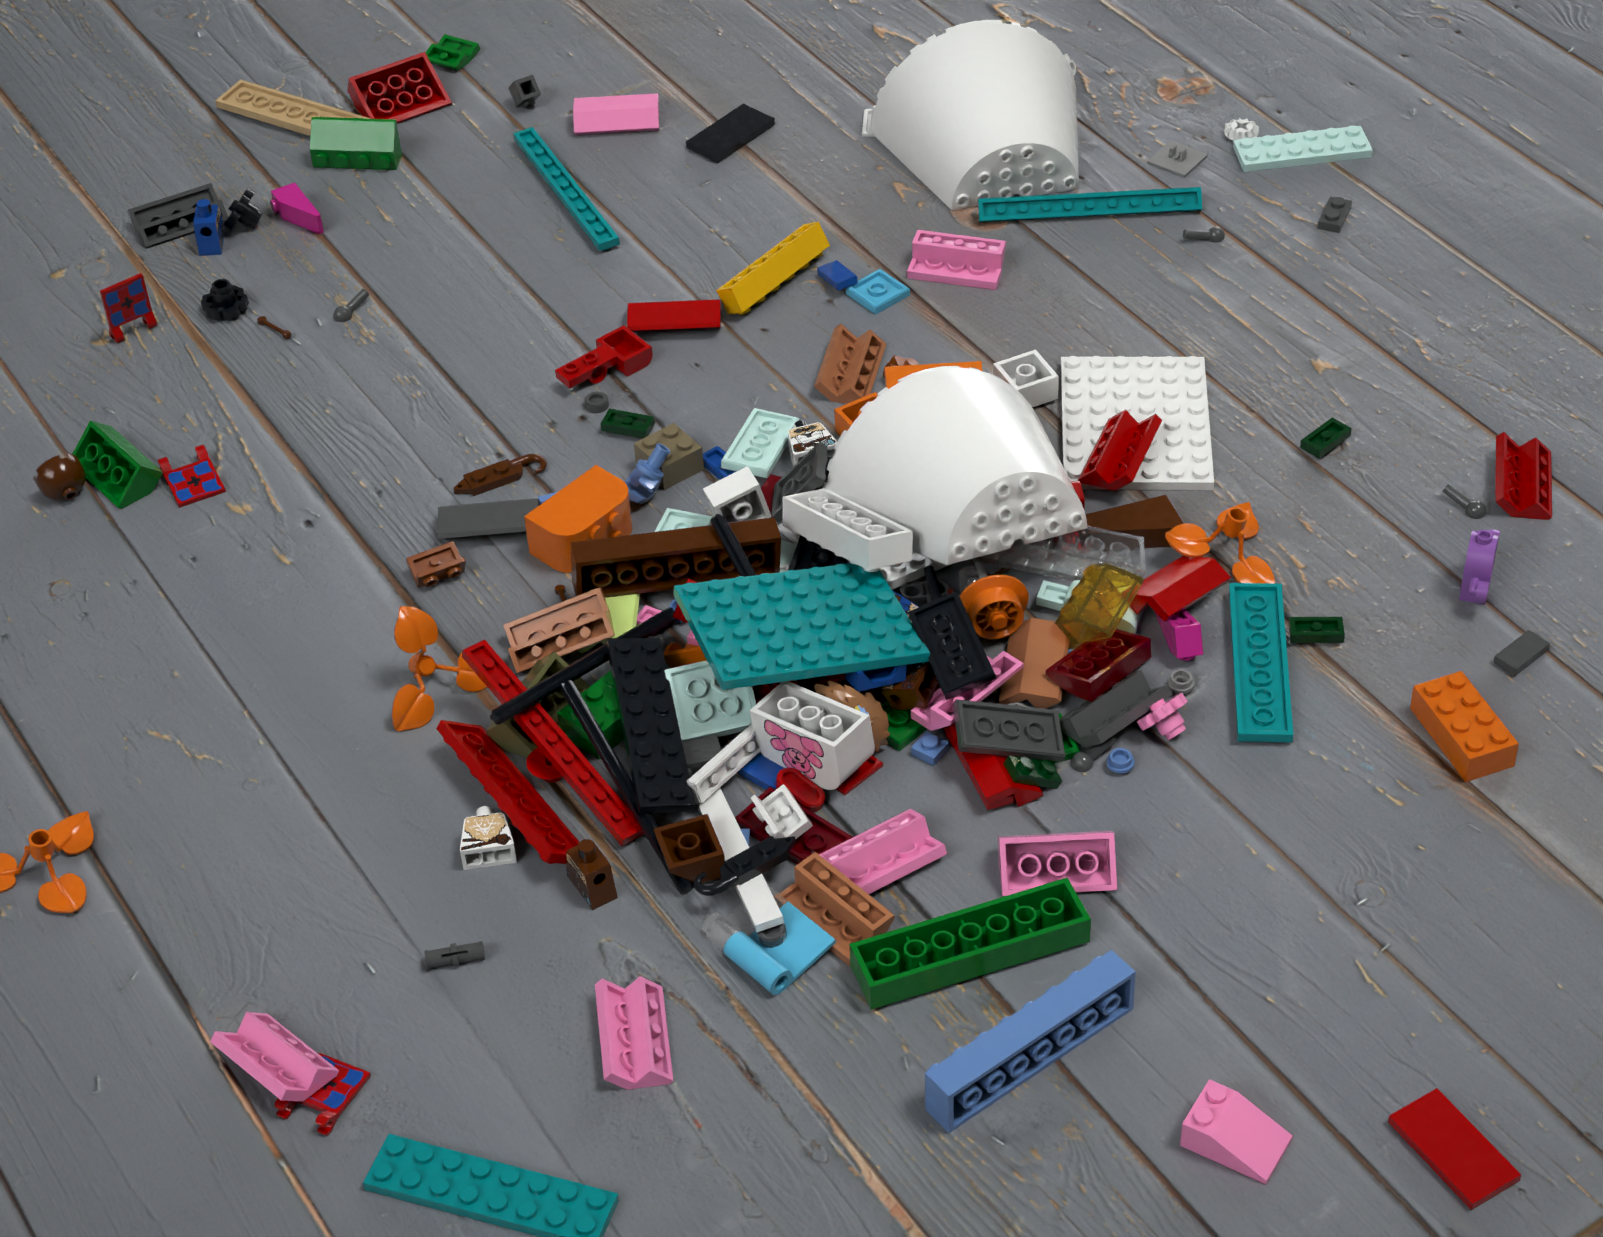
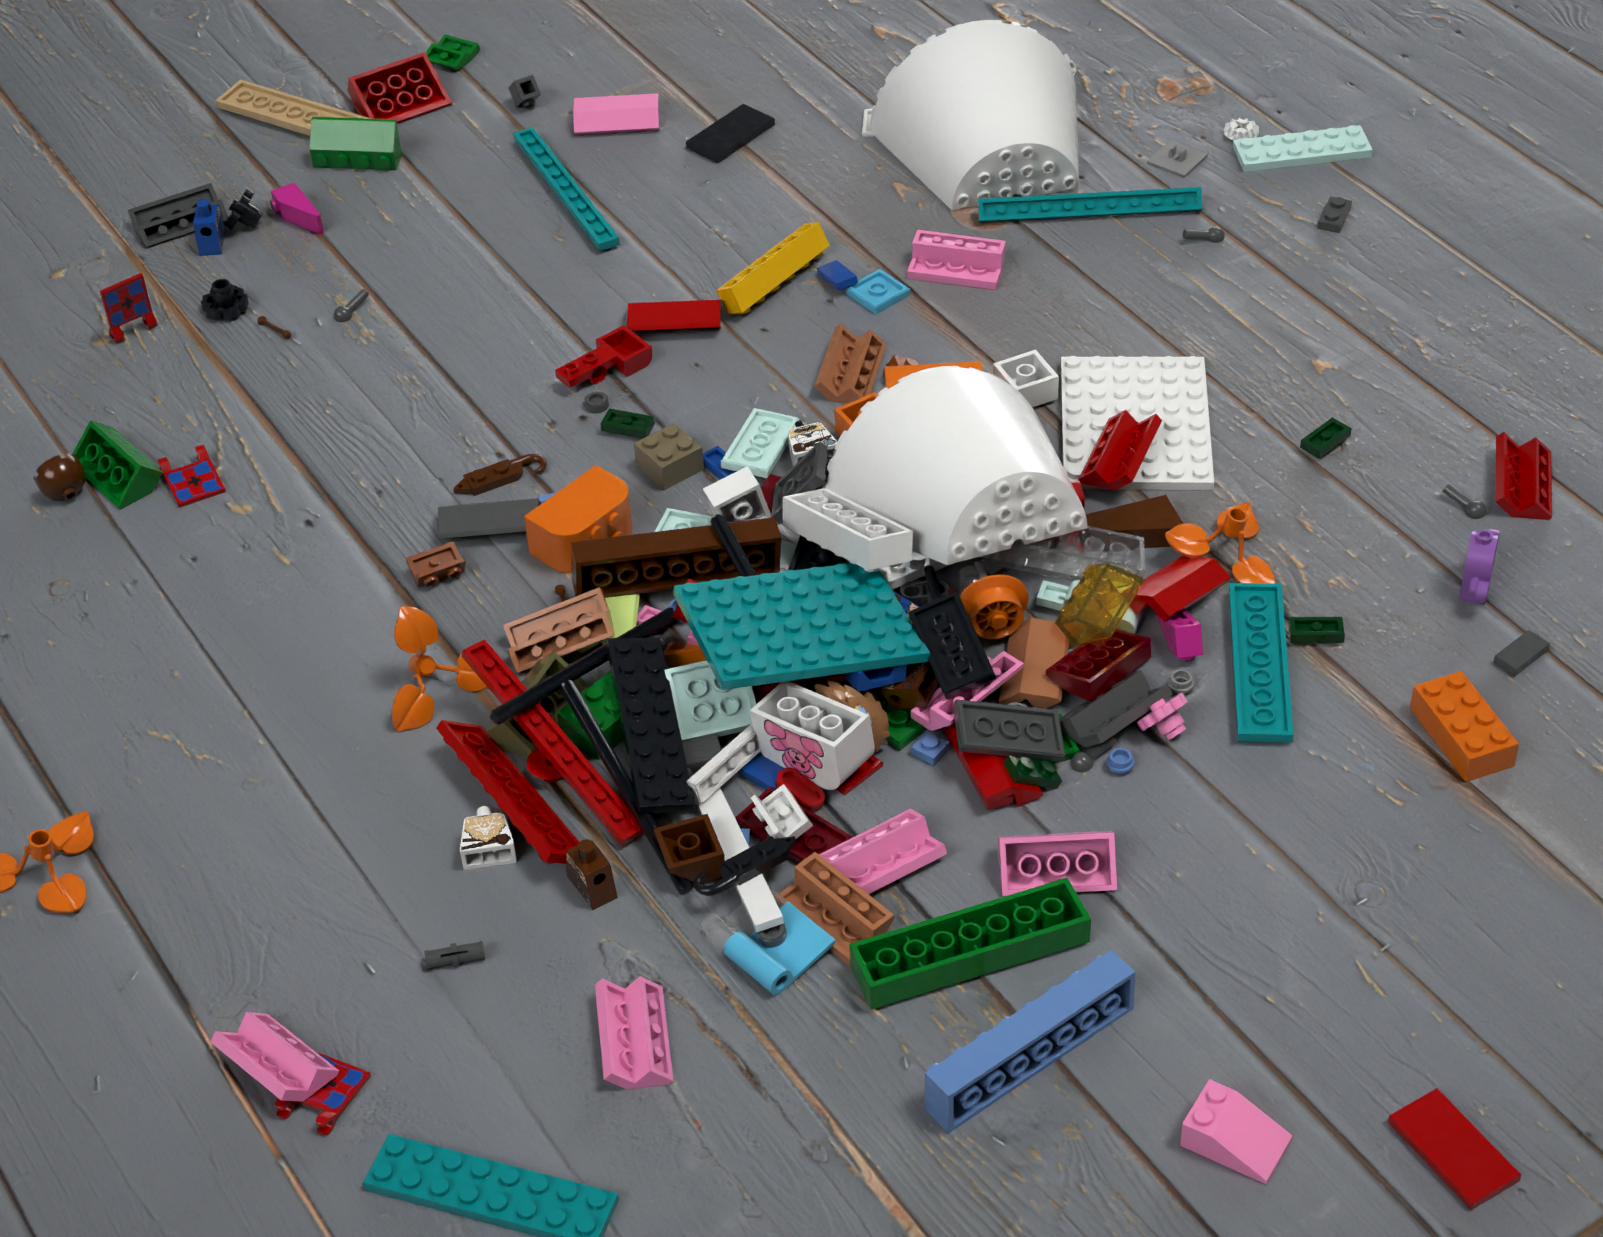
(647, 476): medium blue piece -> none

